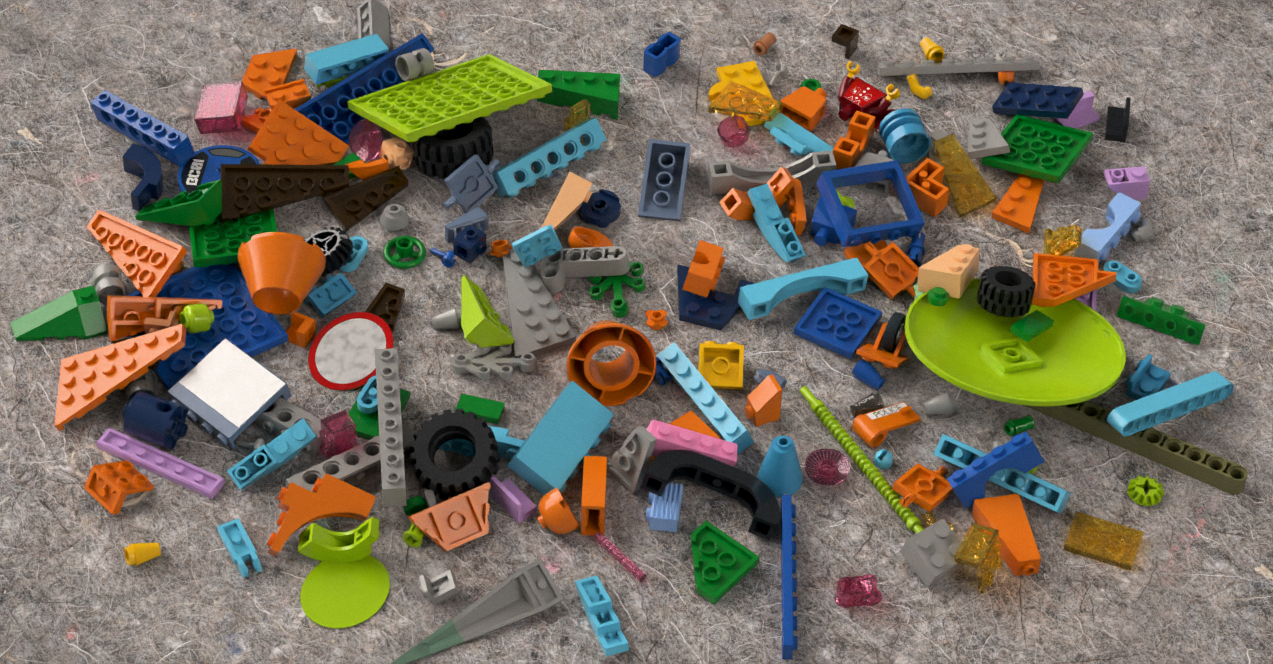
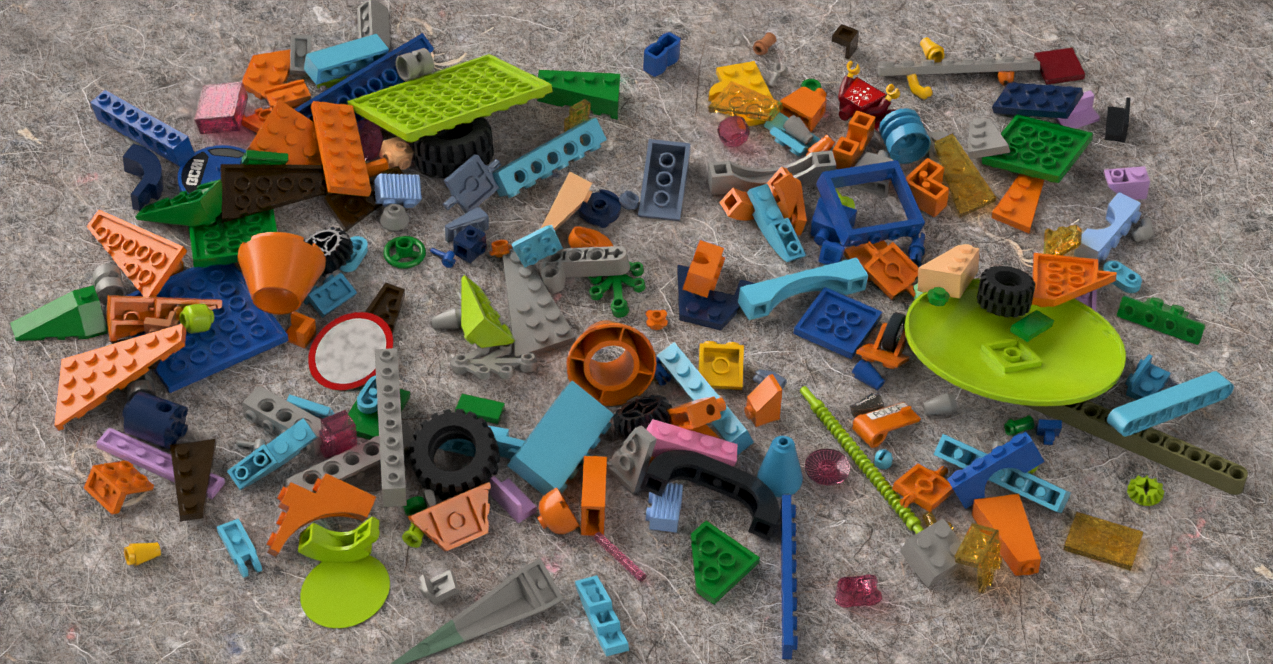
(192, 476): none -> dark brown wing
(227, 392): panel -> none
(263, 157): none -> green tile
(299, 47): none -> light grey plate
(311, 407): none -> medium azure tile
(340, 149): none -> orange plate
(398, 190): none -> light blue brick
(629, 200): none -> sand blue plate
(640, 413): none -> black gear
(697, 412): none -> orange torso
(788, 193): none -> orange slope
(796, 128): none -> light grey cone
(824, 144): none -> orange cone
(831, 252): none -> blue tile
(1049, 430): none -> blue tile
(1059, 66): none -> dark red tile

